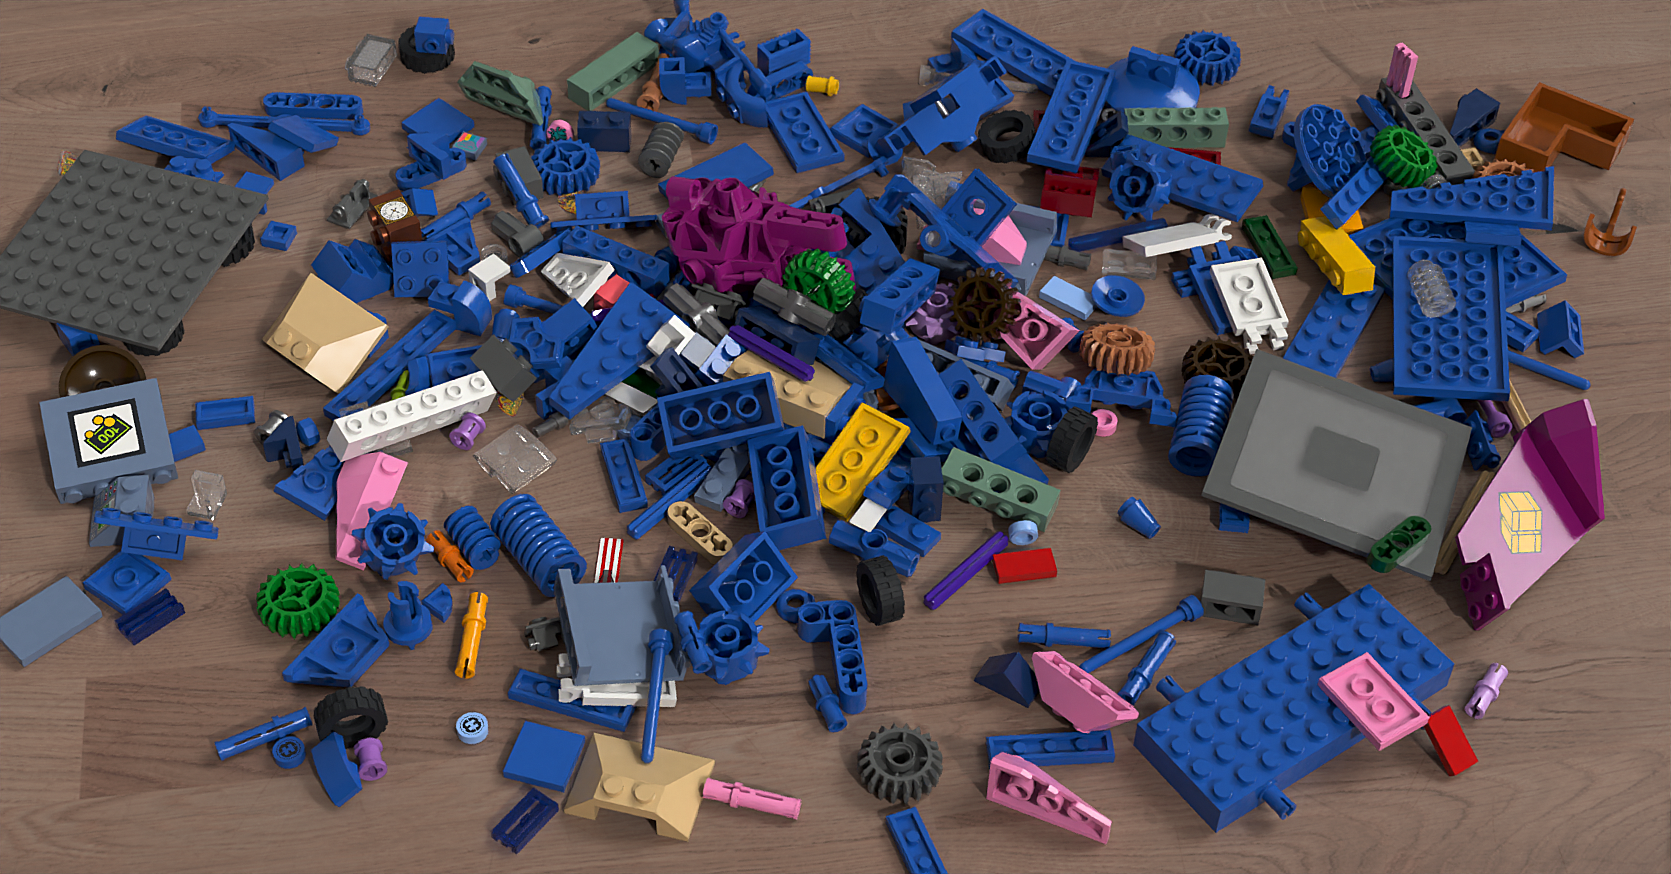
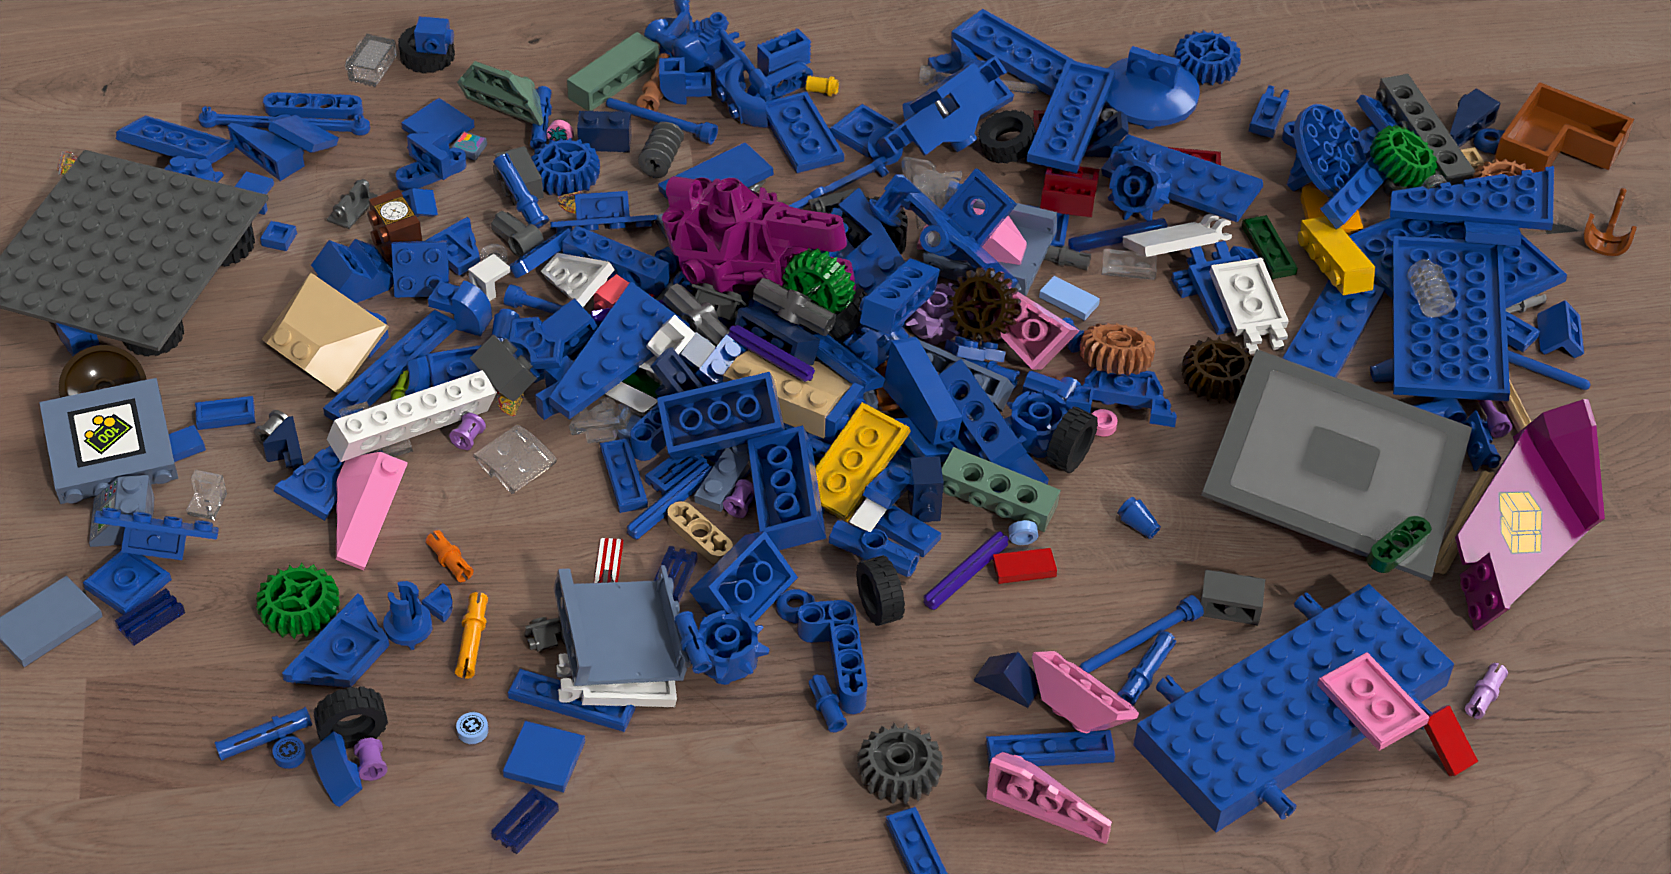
(307, 432): blue tile -> none
(394, 526): blue brick -> none
(463, 210): blue pin -> none
(473, 537): blue piece -> none
(536, 542): blue piece -> none
(555, 421): flat silver bar -> none
(660, 645): blue piece -> none
(660, 790): tan slope -> none
(759, 800): bright pink pin -> none
(1063, 635): blue pin -> none
(1118, 296): blue dish -> none
(1179, 126): sand green brick -> none
(1200, 424): blue piece -> none
(1233, 519): blue tile -> none
(1399, 67): bright pink tile -> none

